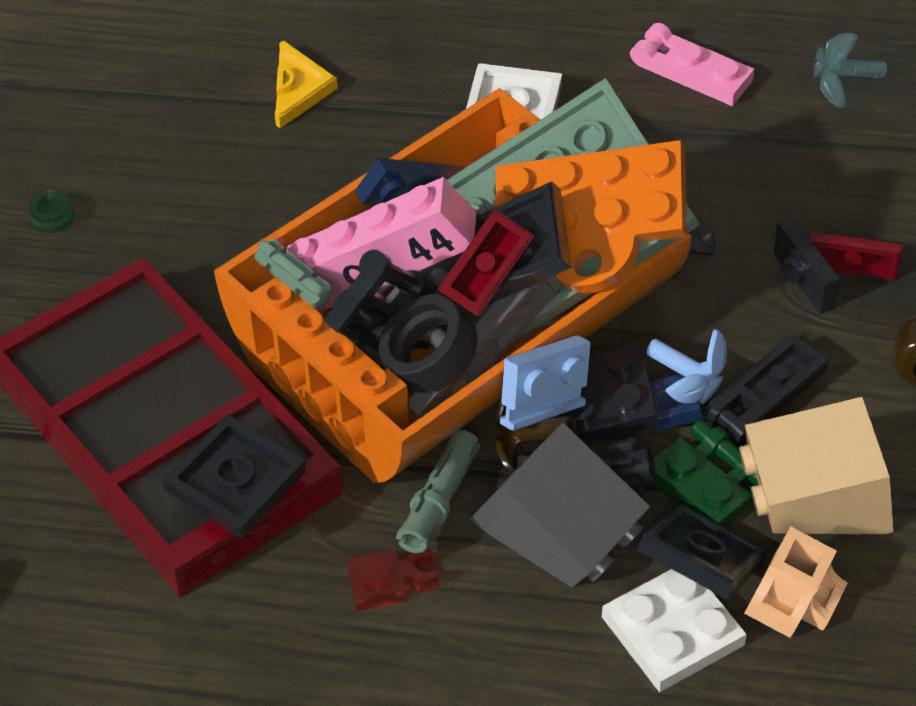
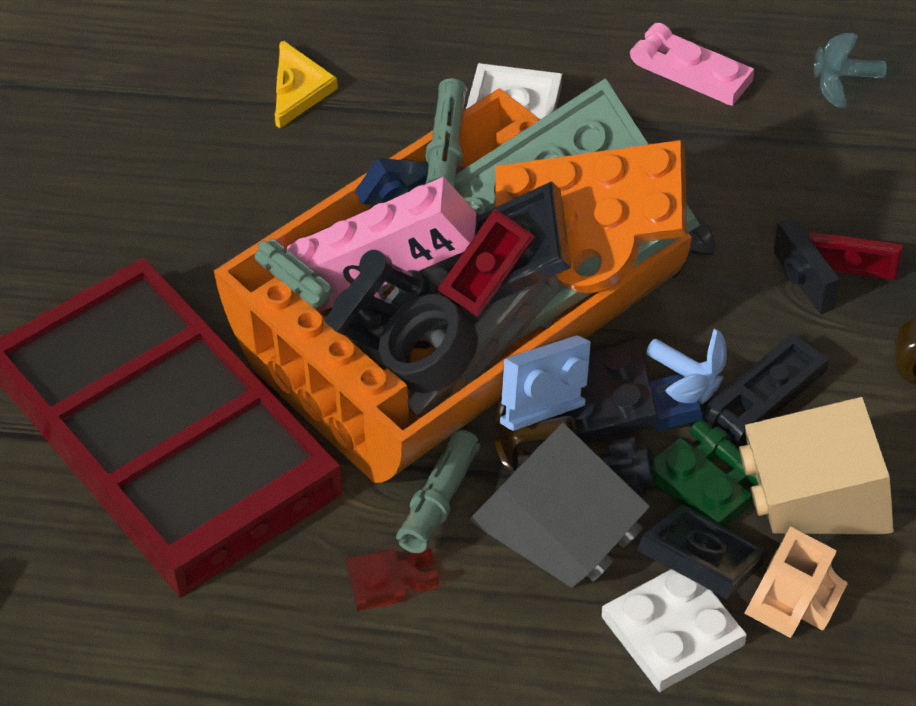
(51, 211): clear green tile -> none
(234, 476): black plate -> none
(450, 102): none -> sand green pin

